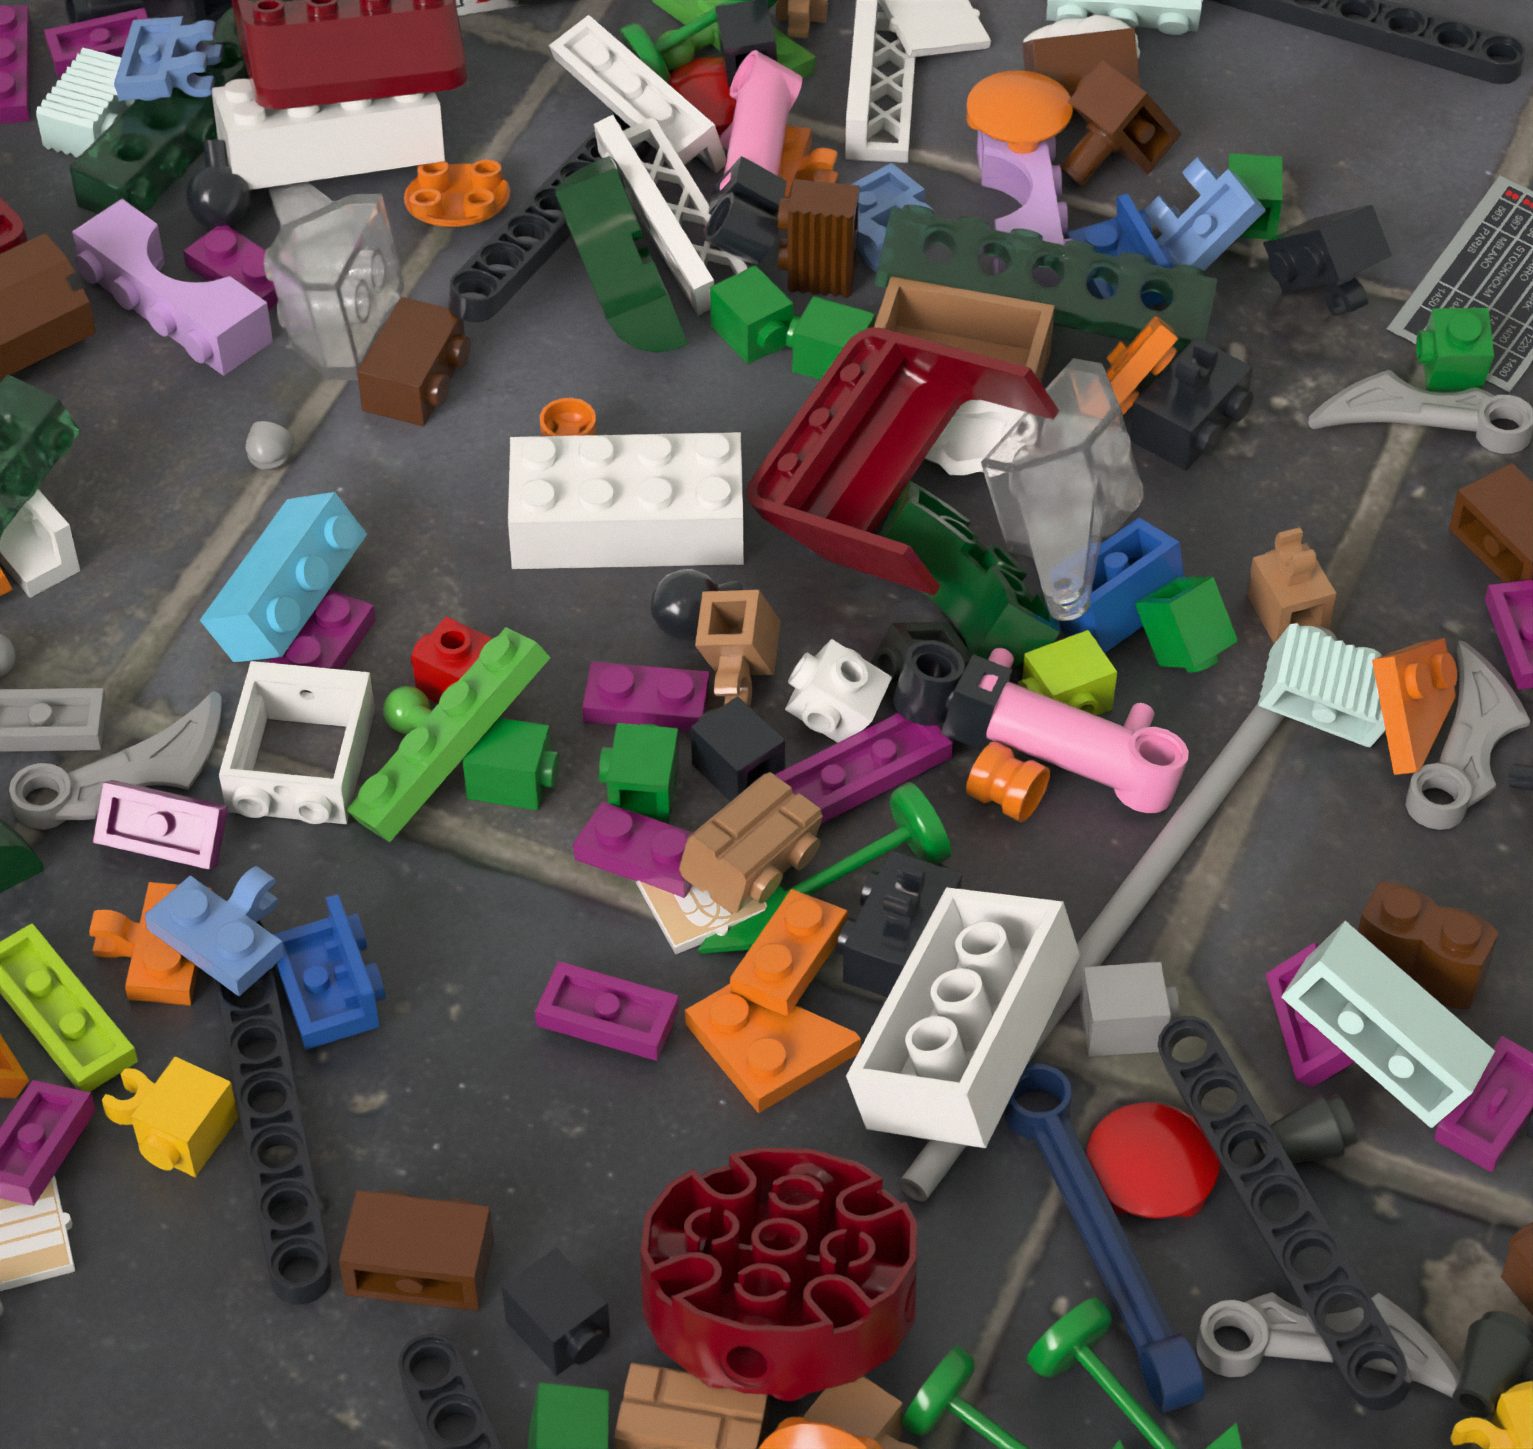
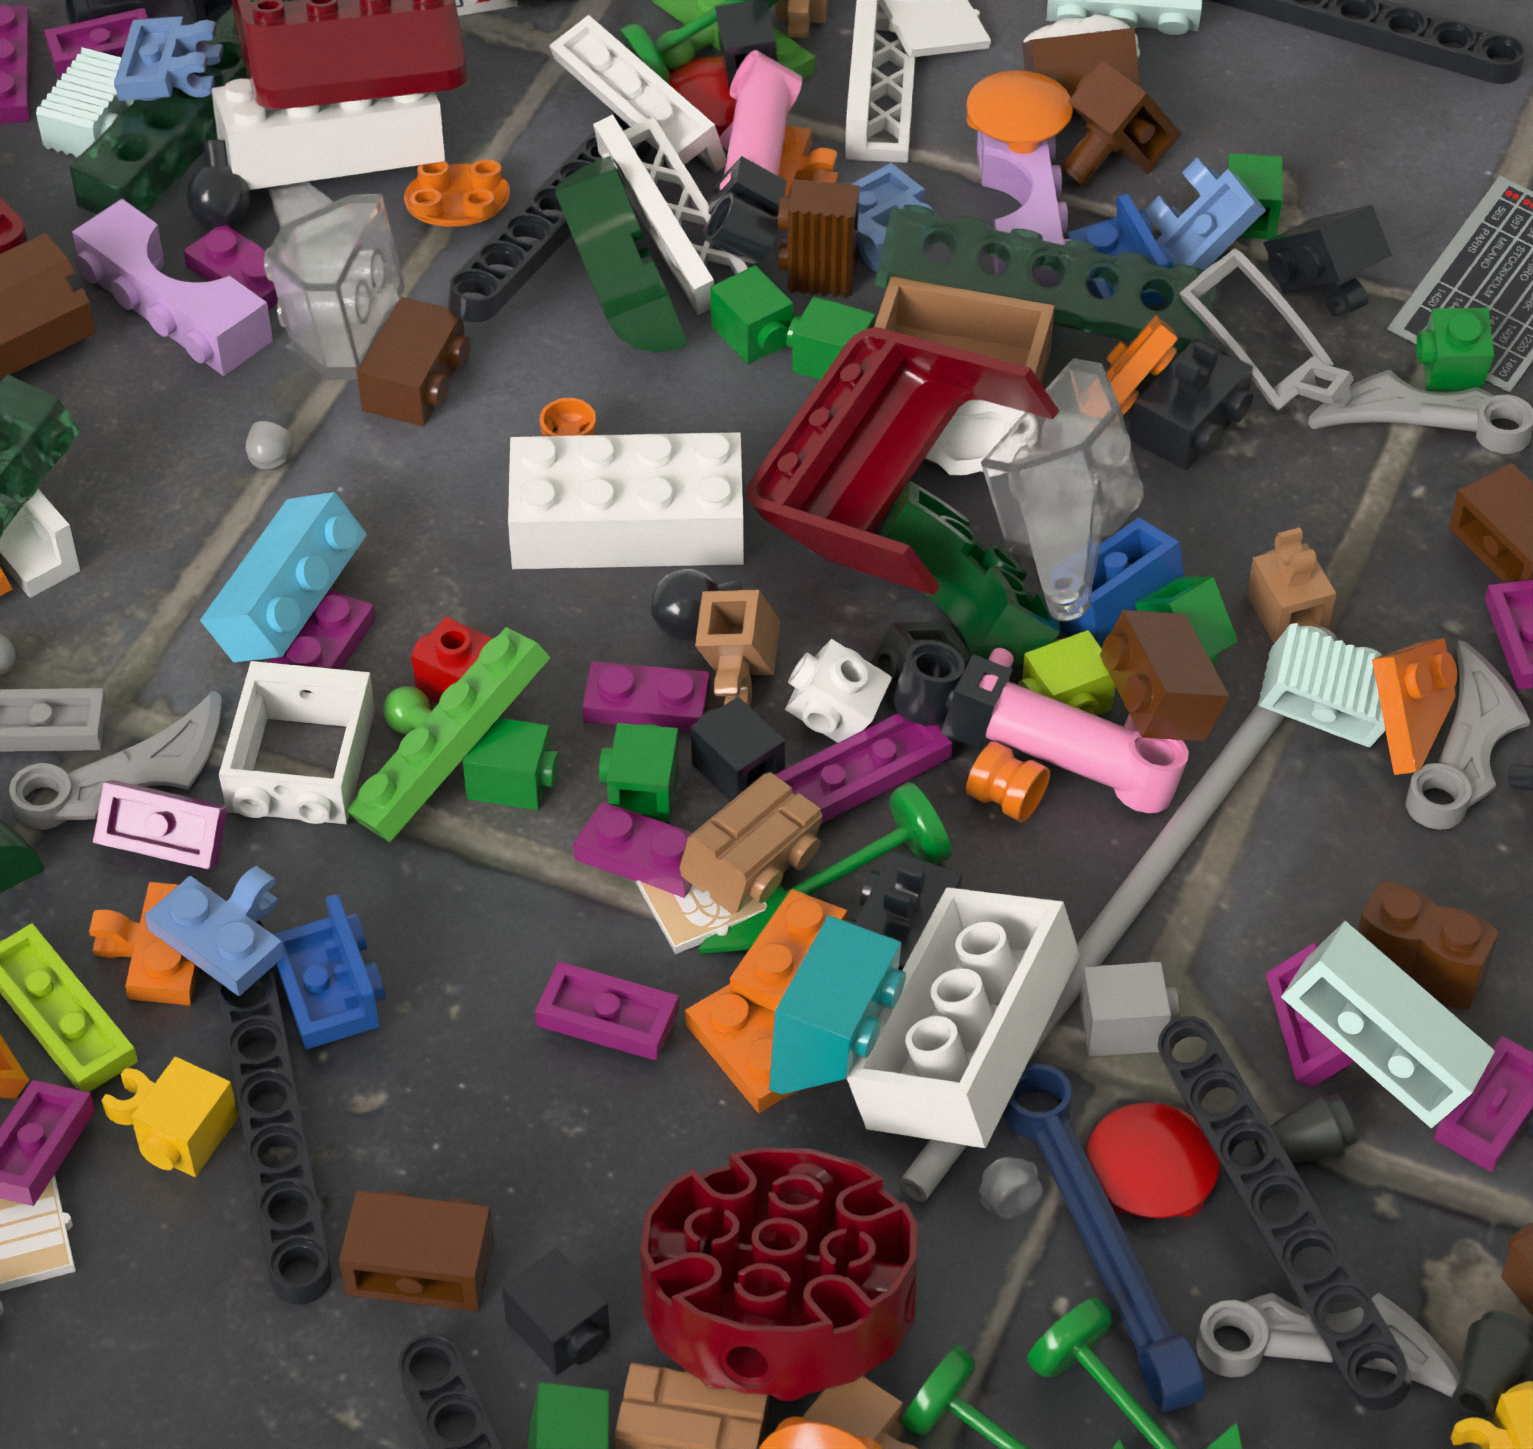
(834, 1006): none -> teal slope
(1010, 1187): none -> clear plate
(1164, 675): none -> reddish brown brick
(1302, 379): none -> light grey sword

